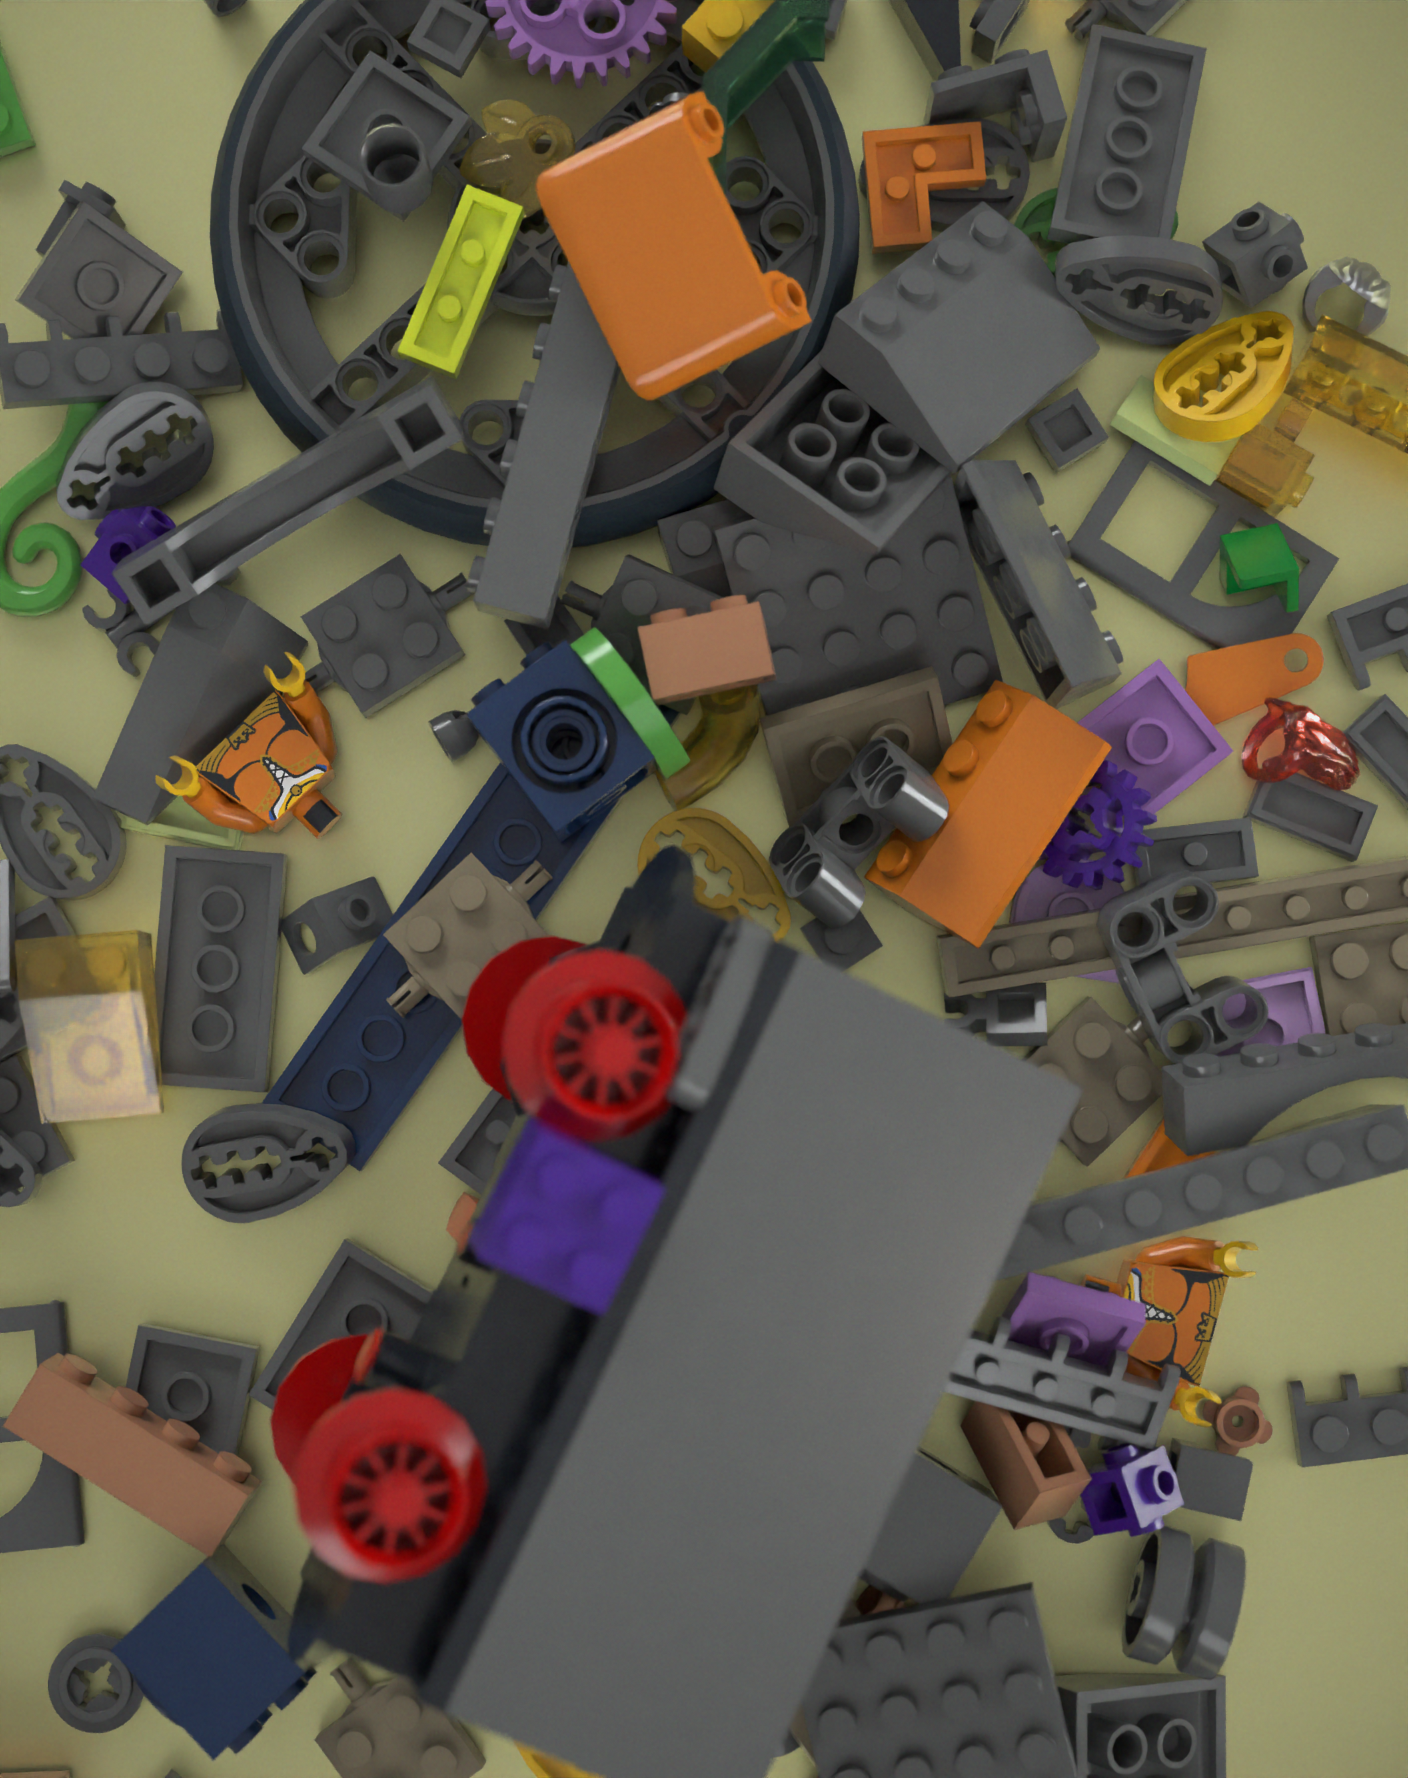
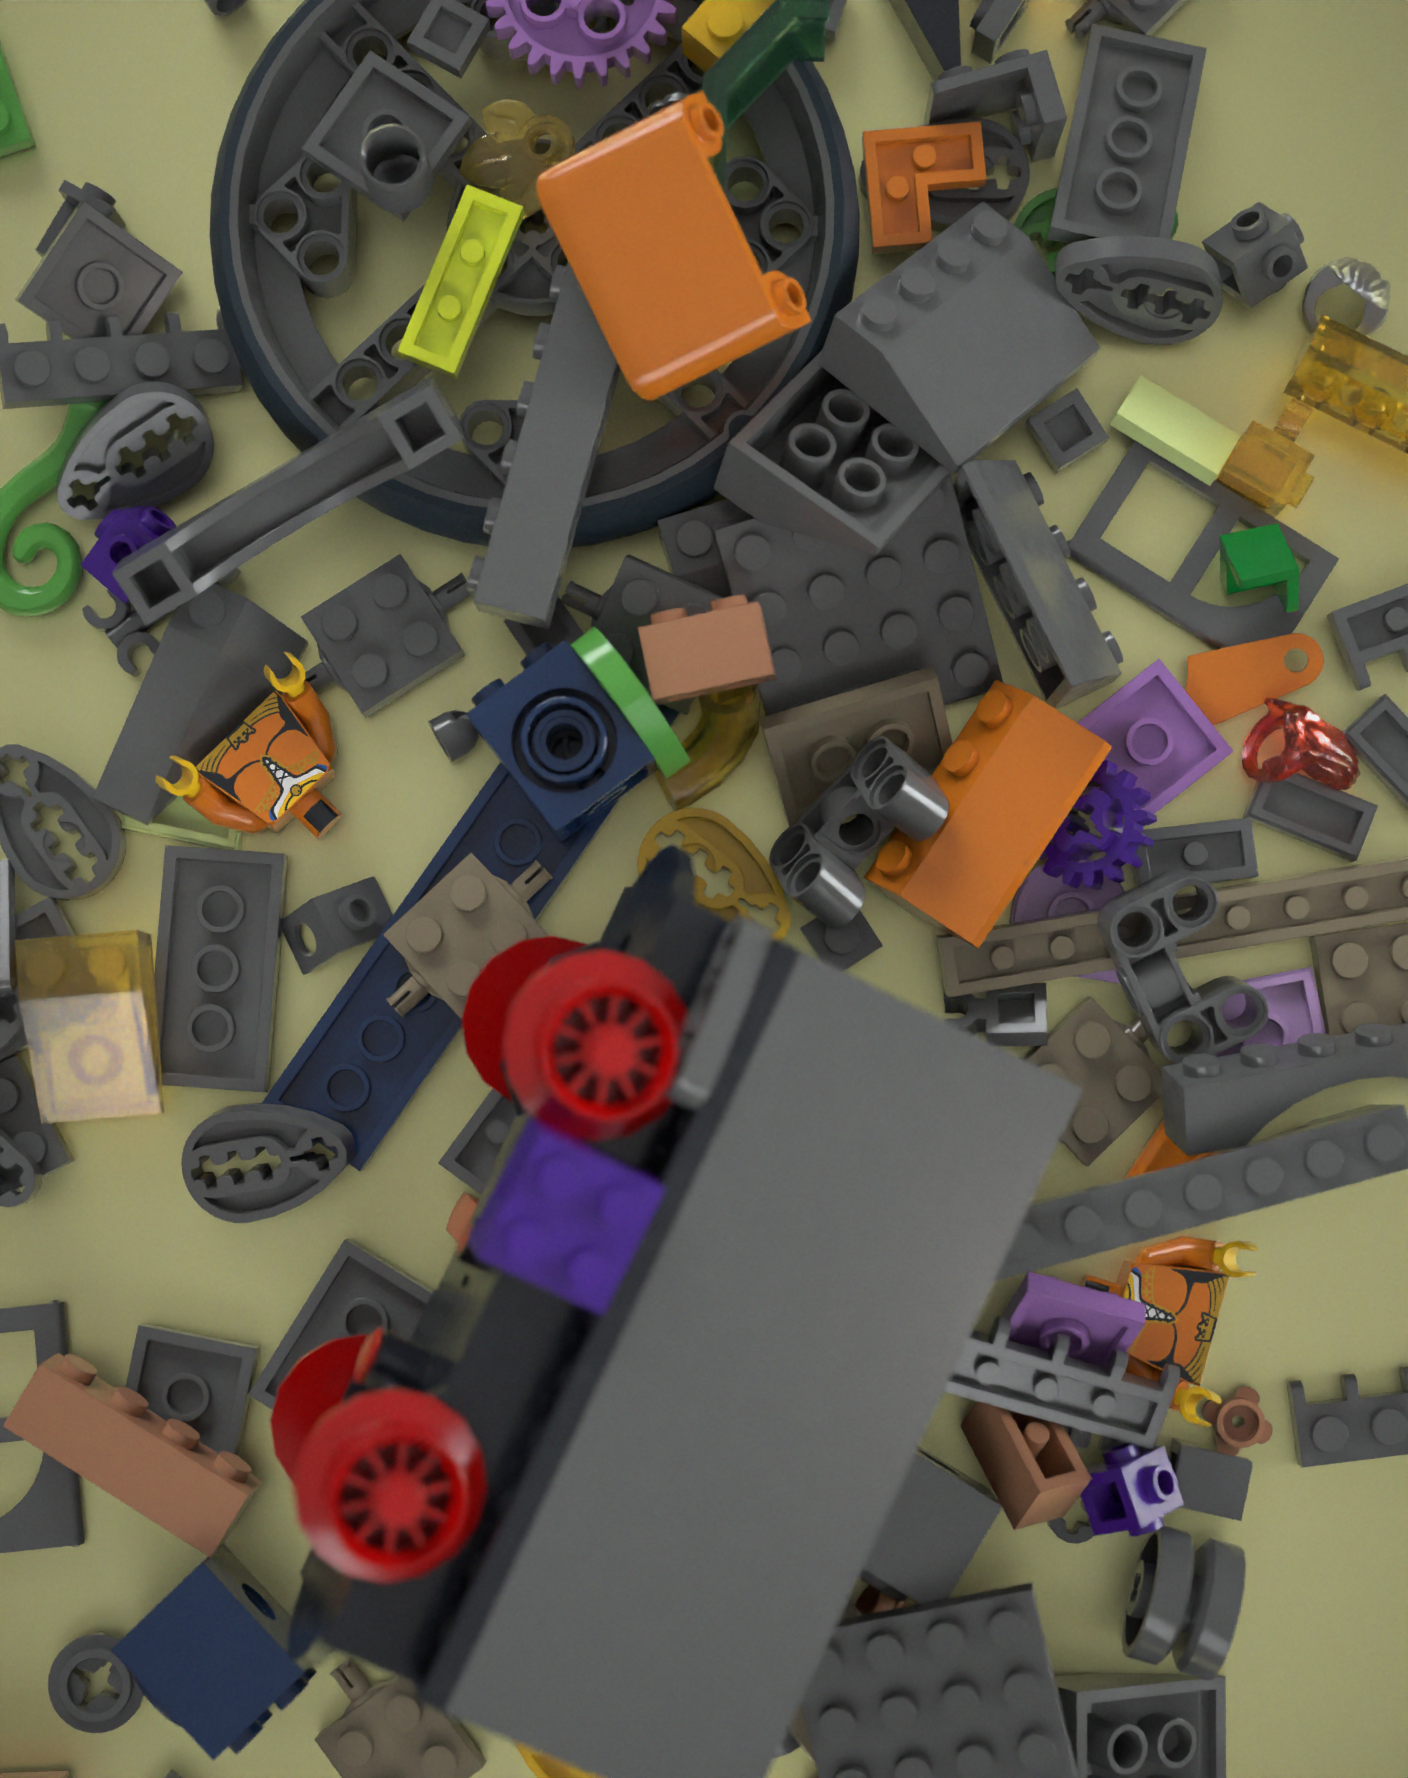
(1251, 383): yellow piece -> none

